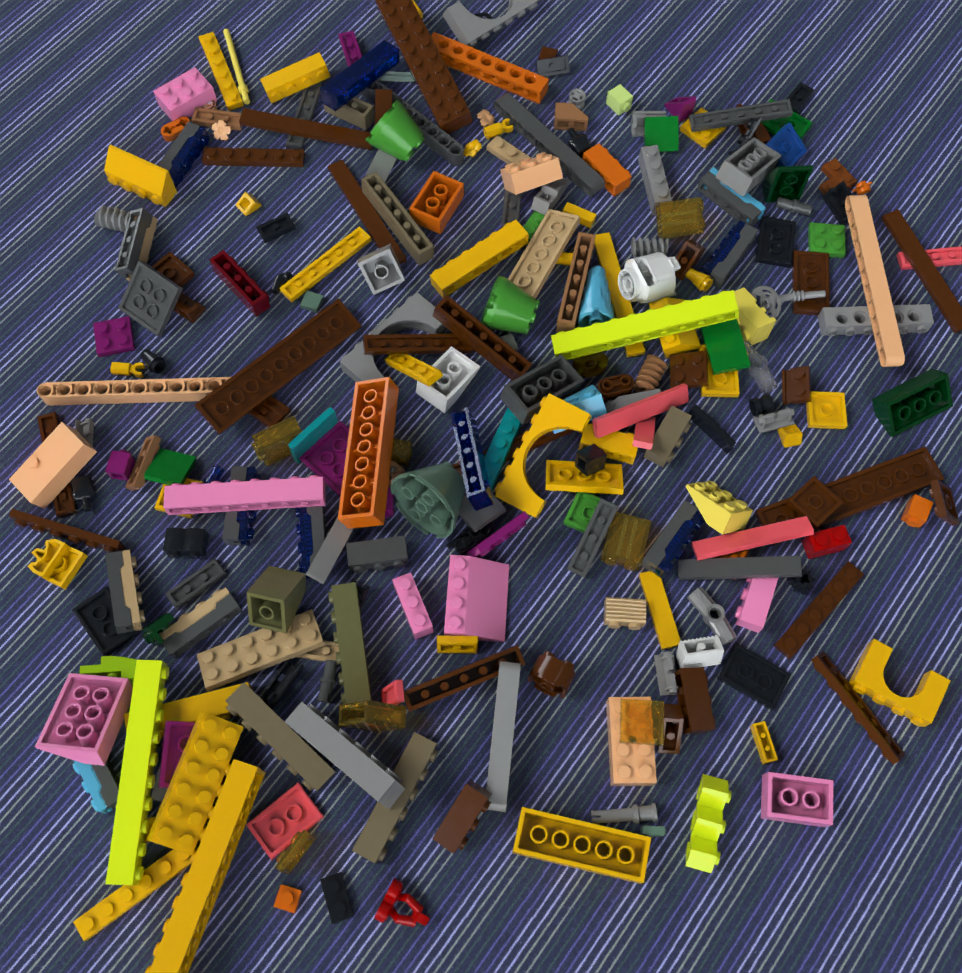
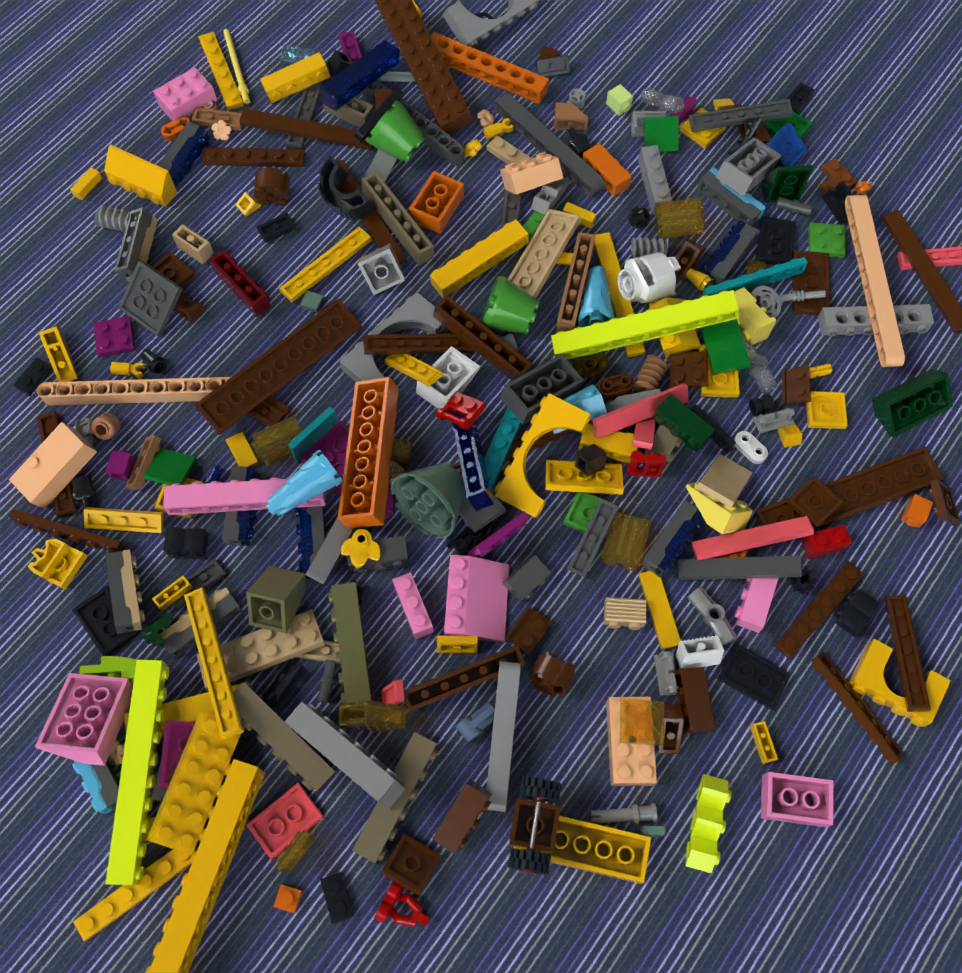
(33, 376): none -> black plate
(58, 354): none -> yellow slope
(86, 183): none -> yellow piece
(106, 426): none -> nougat head
(116, 754): none -> light nougat plant
(123, 520): none -> yellow plate
(172, 593): none -> yellow piece
(193, 244): none -> tan brick
(213, 664): none -> yellow tile
(241, 450): none -> yellow tile
(271, 186): none -> reddish brown brick
(279, 281): black arm -> none
(294, 54): none -> clear light blue plate
(310, 480): none -> medium azure cone
(331, 191): none -> black brick
(337, 63): none -> black brick
(359, 551): none -> yellow plate
(367, 127): none -> black beam
(411, 864): none -> reddish brown plate
(464, 406): none -> red plate
(473, 726): none -> sand blue piece
(526, 578): none -> dark grey brick
(528, 630): none -> reddish brown plate
(534, 825): none -> brick
(639, 217): none -> black gear
(652, 464): none -> red plate
(661, 101): none -> clear piece
(683, 423): none -> dark green brick
(721, 104): none -> yellow slope
(724, 480): none -> tan tile
(749, 447): none -> white plate
(753, 266): none -> clear yellow slope
(759, 278): none -> teal plate
(821, 370): none -> yellow piece
(857, 612): none -> black brick
(907, 654): none -> reddish brown tile

